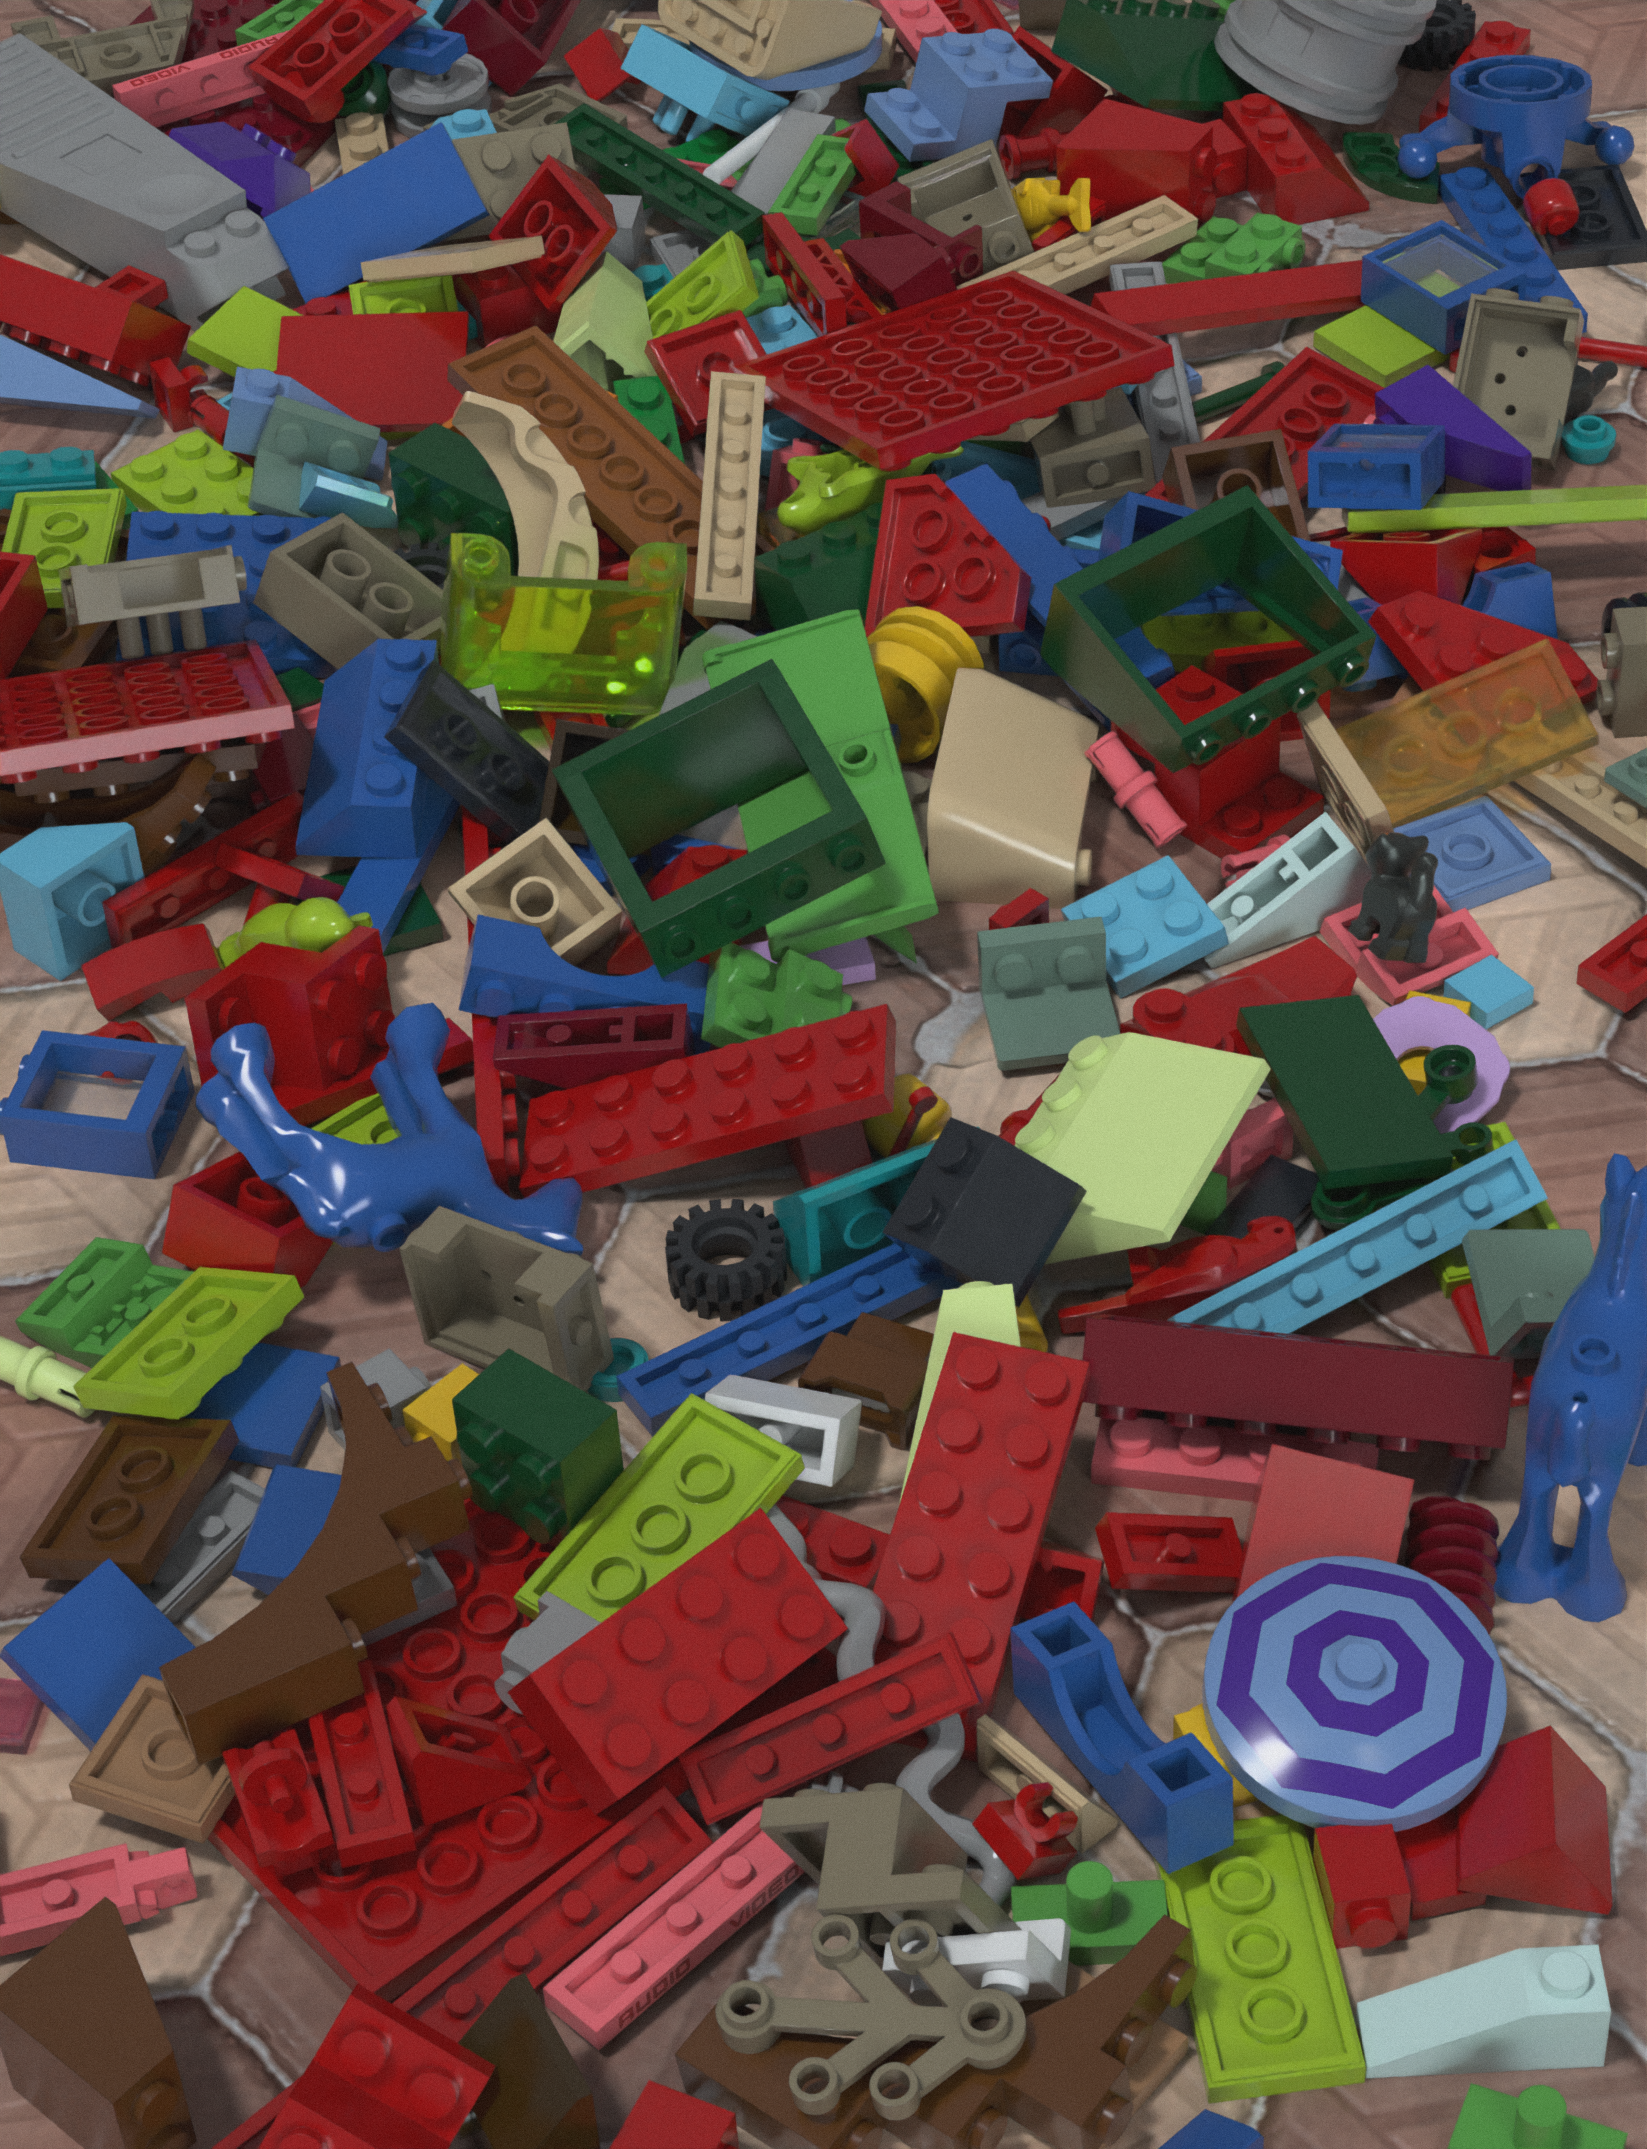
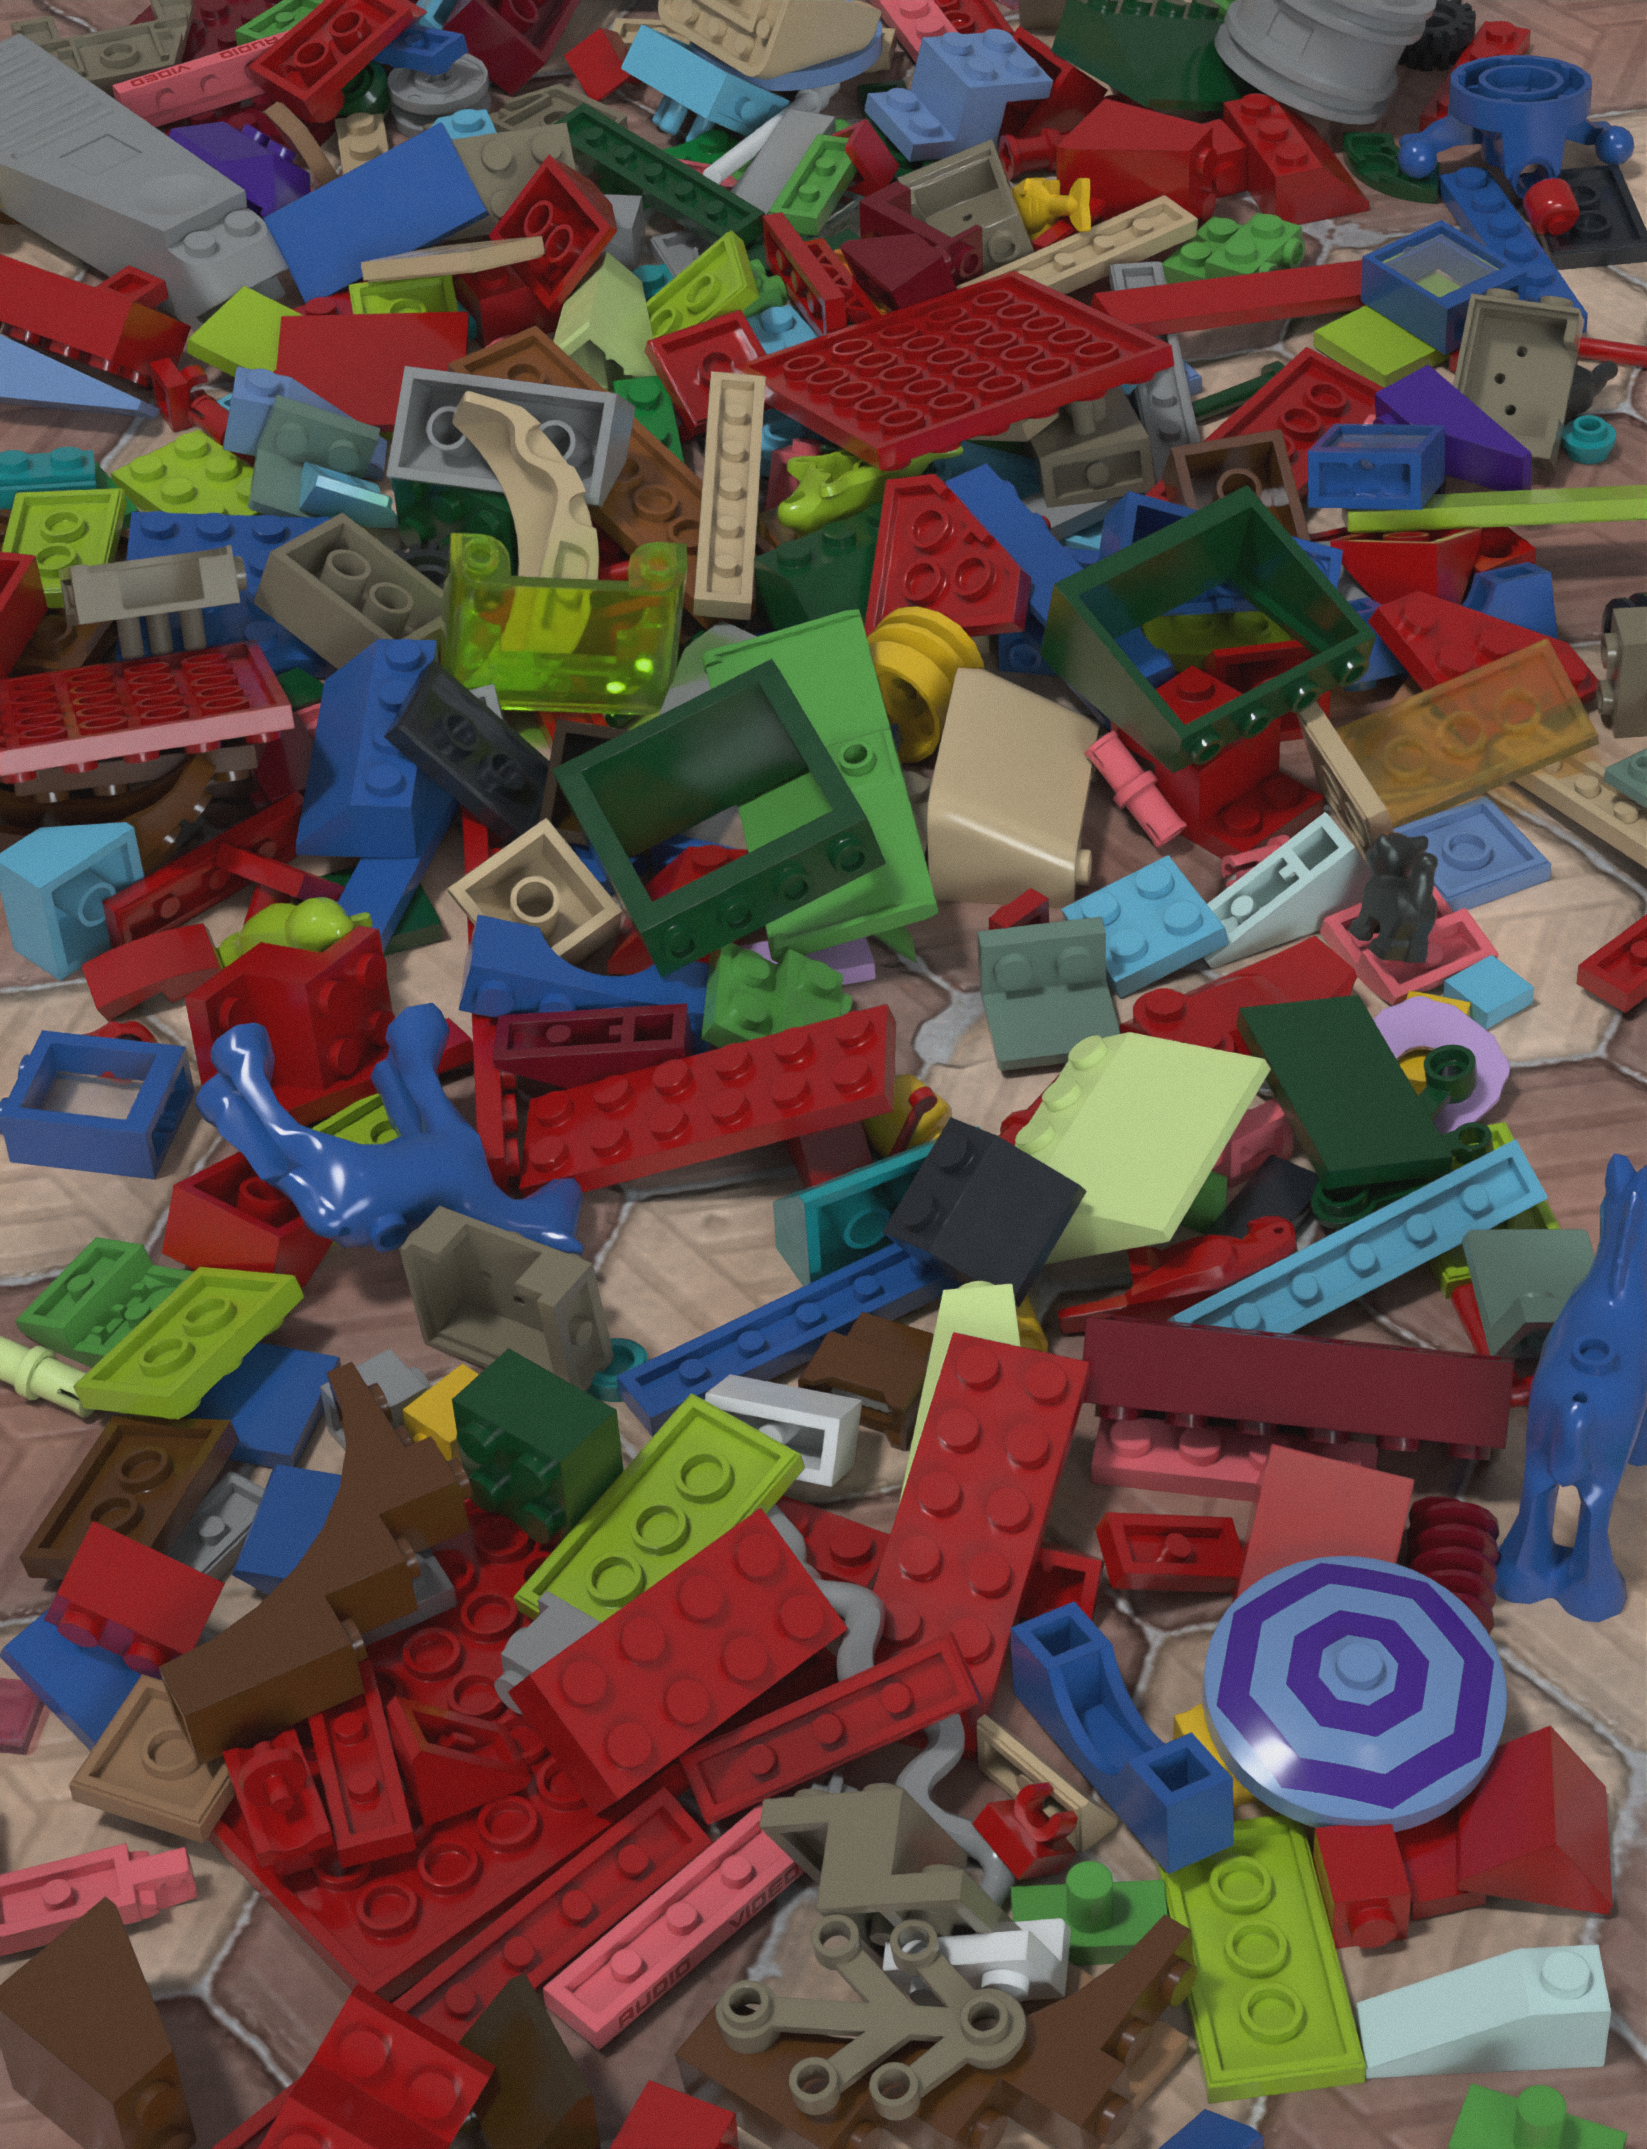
(132, 1601): none -> red brick
(301, 141): none -> medium nougat tile
(583, 424): none -> light grey slope
(726, 1233): black tyre -> none

